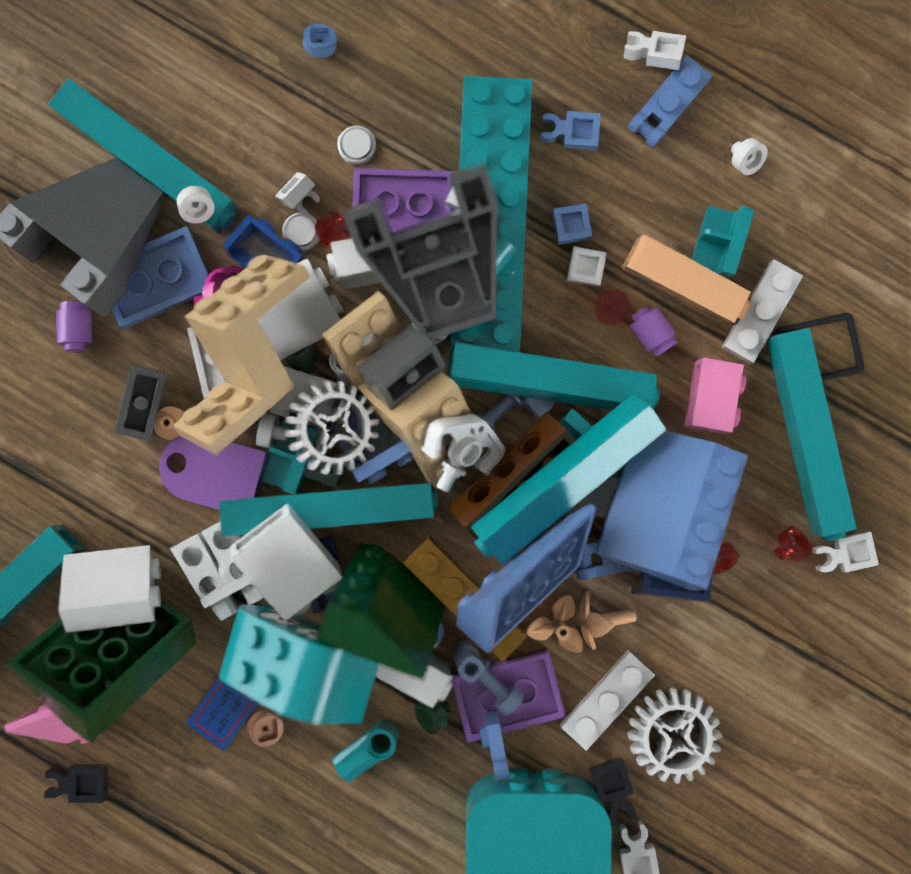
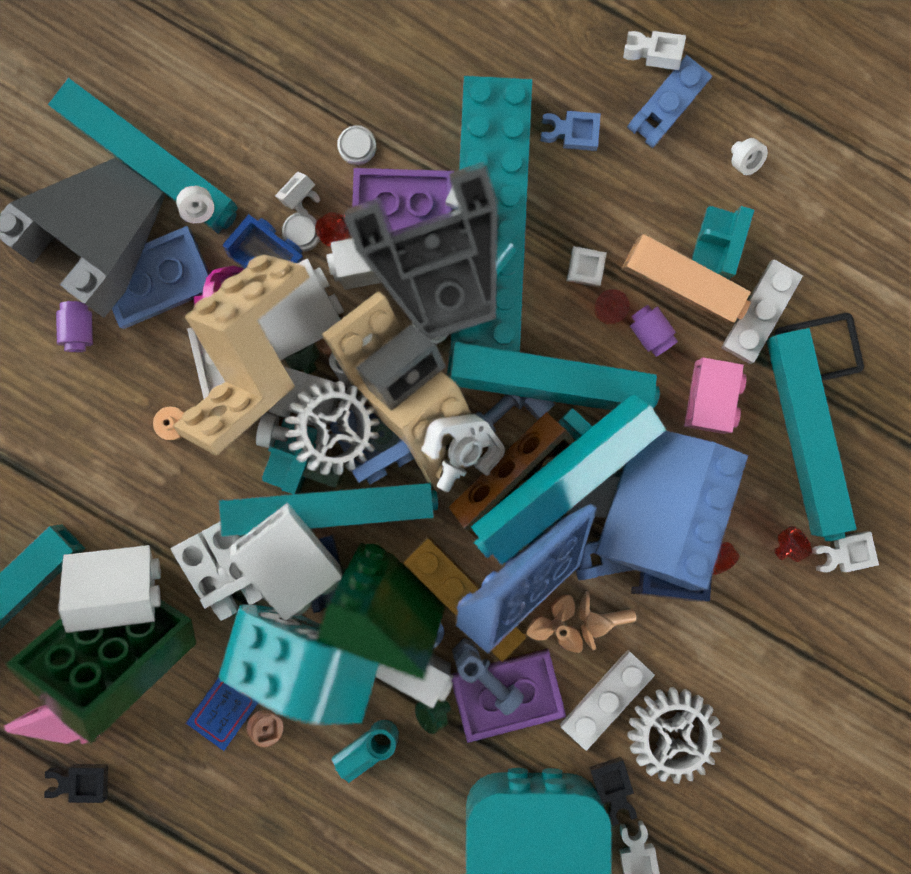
(140, 401): dark grey brick -> none
(212, 477): medium lavender tile -> none
(319, 40): medium blue tile -> none
(492, 738): medium blue plate -> none
(572, 224): medium blue plate -> none

